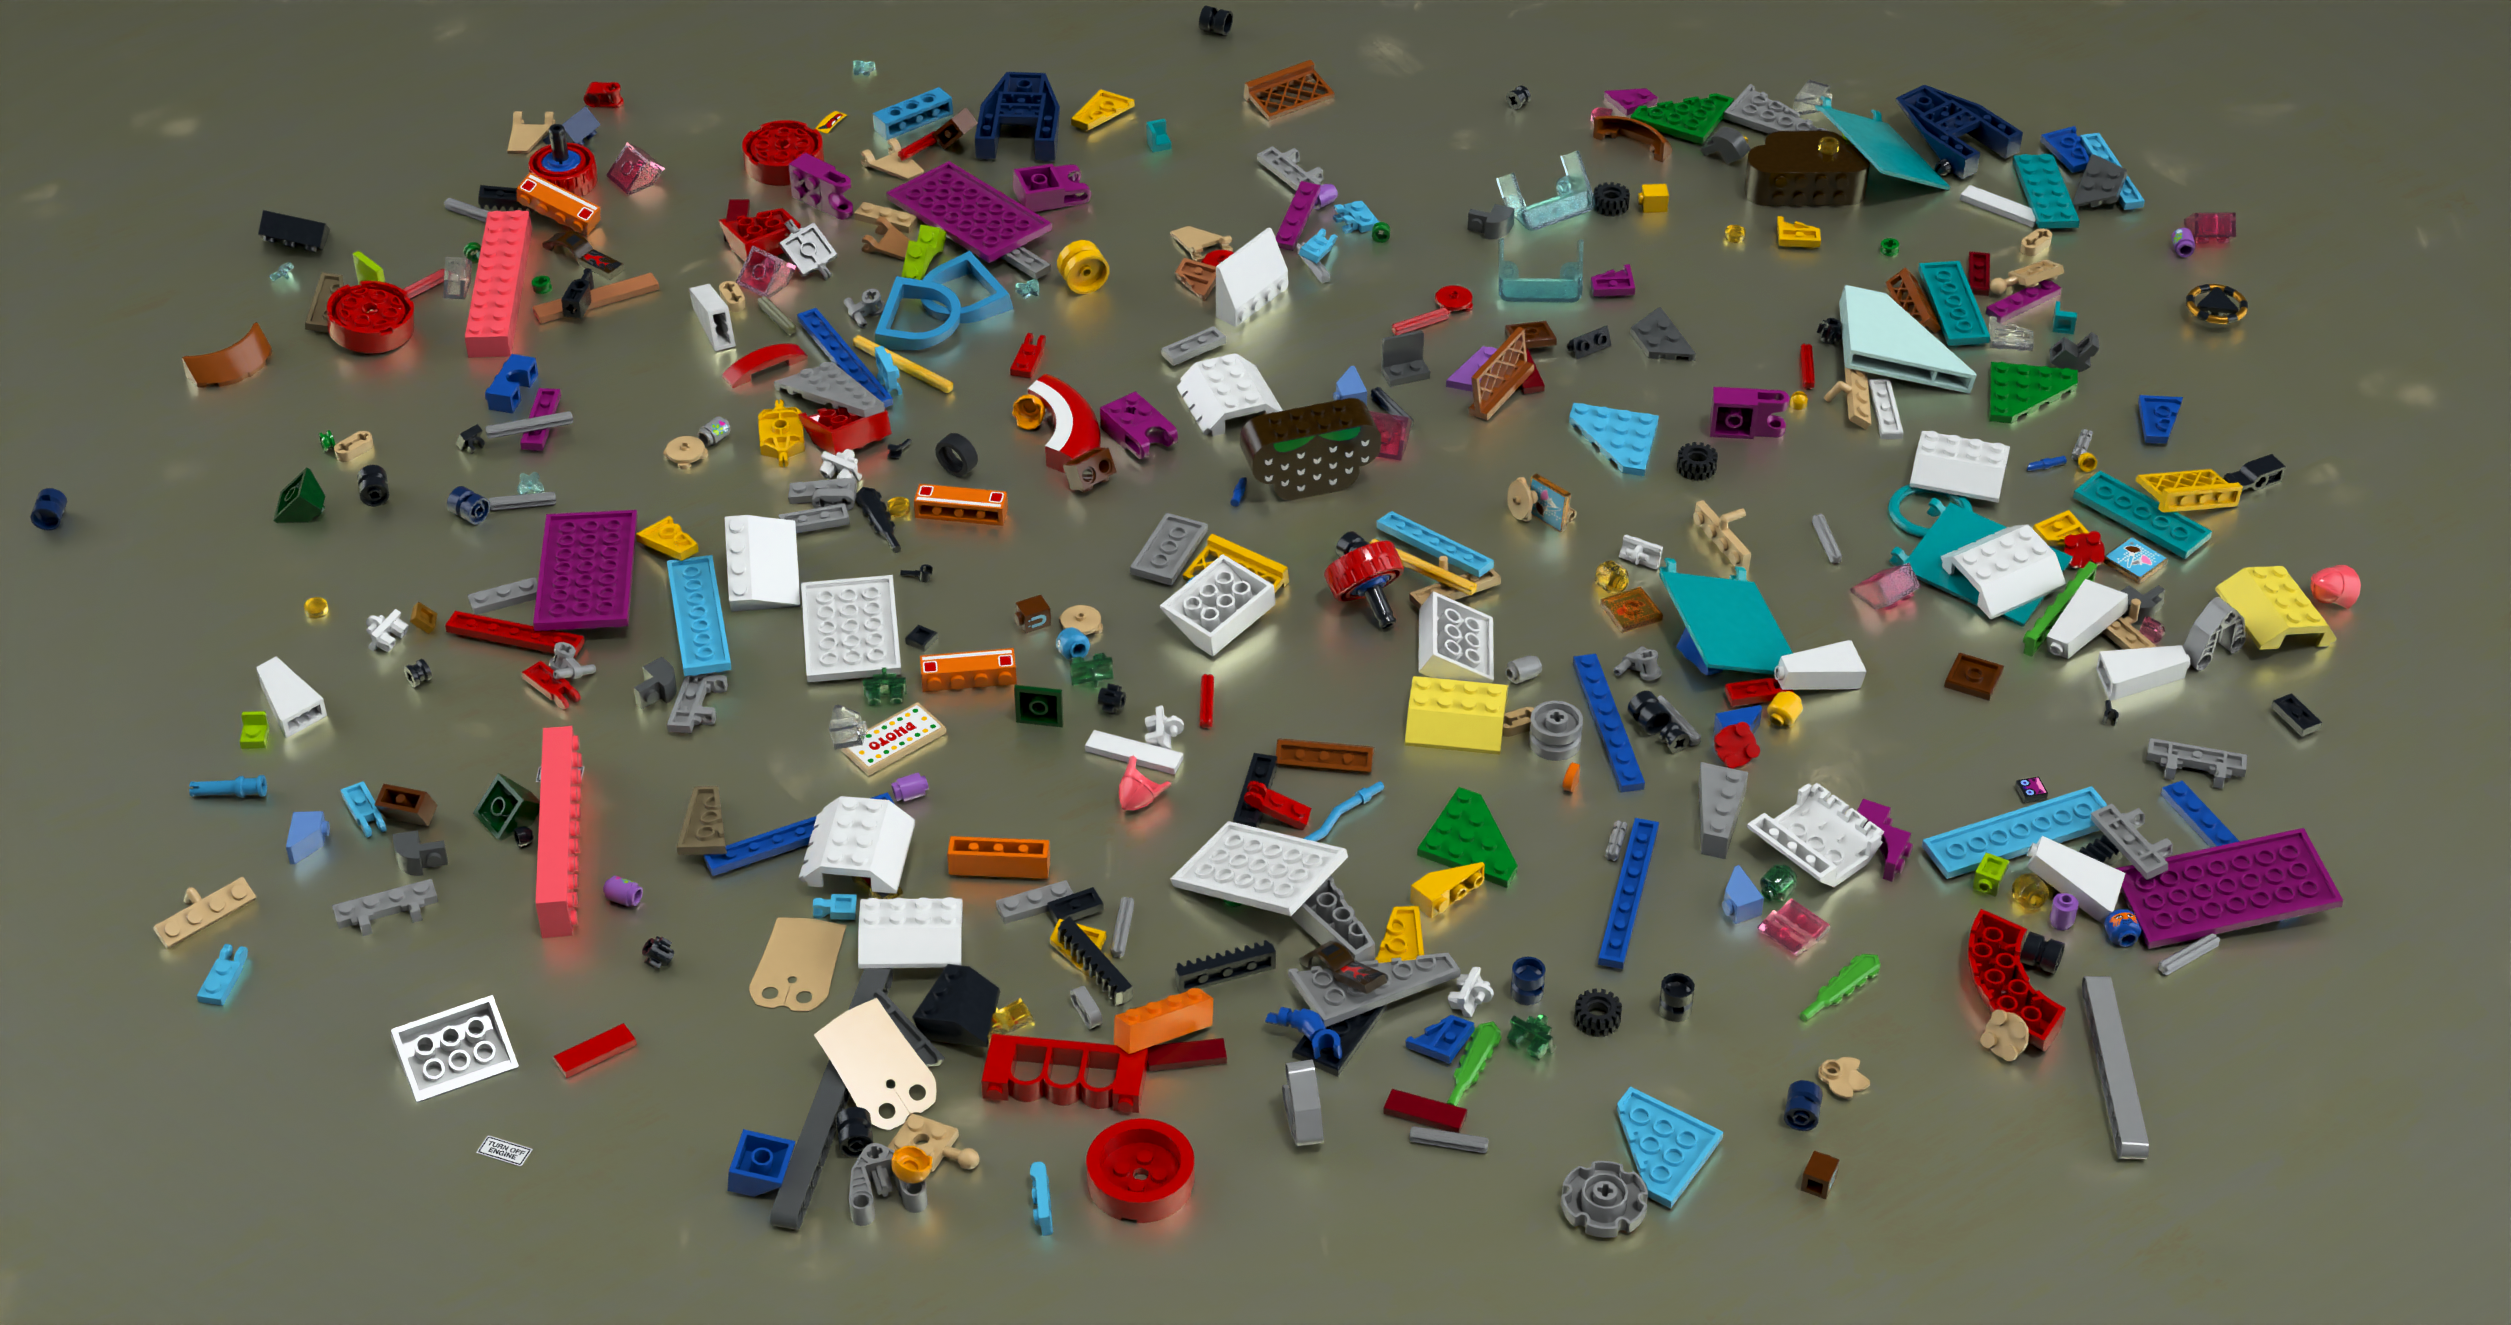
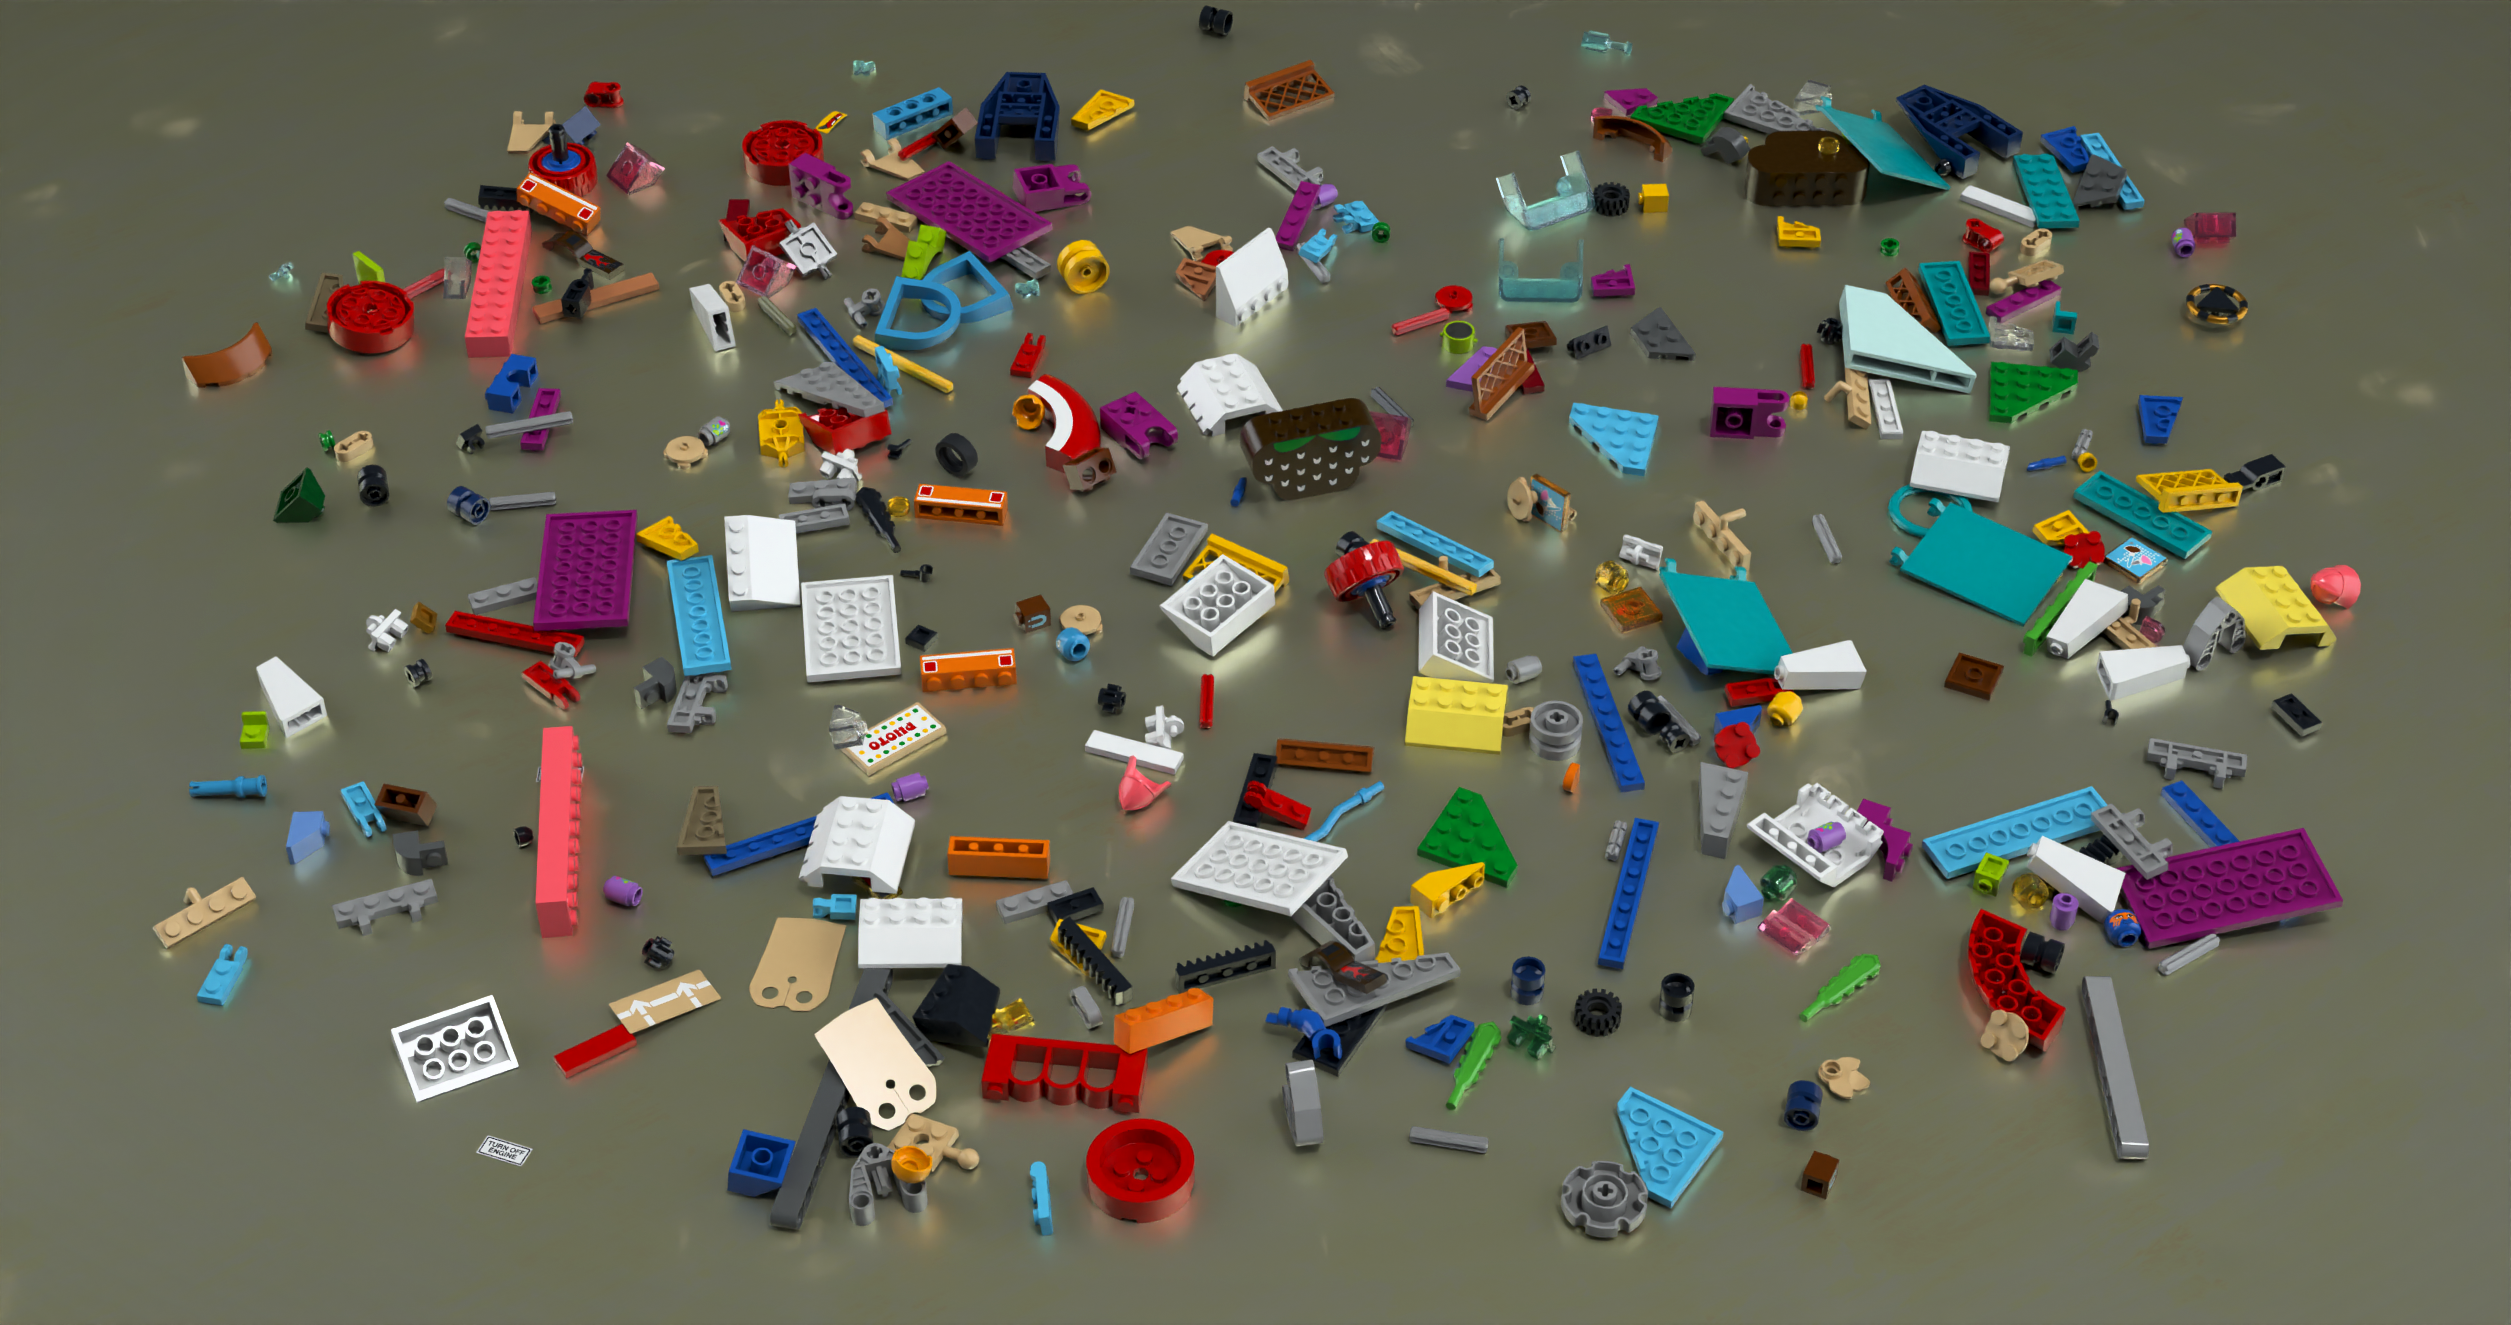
(48, 509): dark blue wheel -> none
(293, 231): black wedge -> none
(316, 607): clear yellow tile -> none
(506, 807): dark green slope -> none
(529, 483): clear light blue piece -> none
(664, 1001): none -> tan sticker
(741, 370): red slope -> none
(882, 685): clear green hips -> none
(1038, 706): dark green slope -> none
(1091, 671): clear green hips -> none
(1157, 135): teal panel -> none
(1187, 1054): dark red tile -> none
(1193, 345): light grey plate -> none
(1350, 386): medium blue slope -> none
(1404, 359): dark grey bracket -> none
(1425, 1111): dark red tile -> none
(1458, 337): none -> lime piece
(1472, 992): white hips -> none
(1492, 224): dark grey brick -> none
(1601, 43): none -> clear light blue piece
(1697, 461): black tyre -> none
(1735, 233): clear yellow tile -> none
(1826, 836): none -> medium lavender brick
(1887, 587): clear pink slope -> none
(1982, 236): none -> red piece
(2007, 569): white slope -> none
(2031, 789): black tile -> none

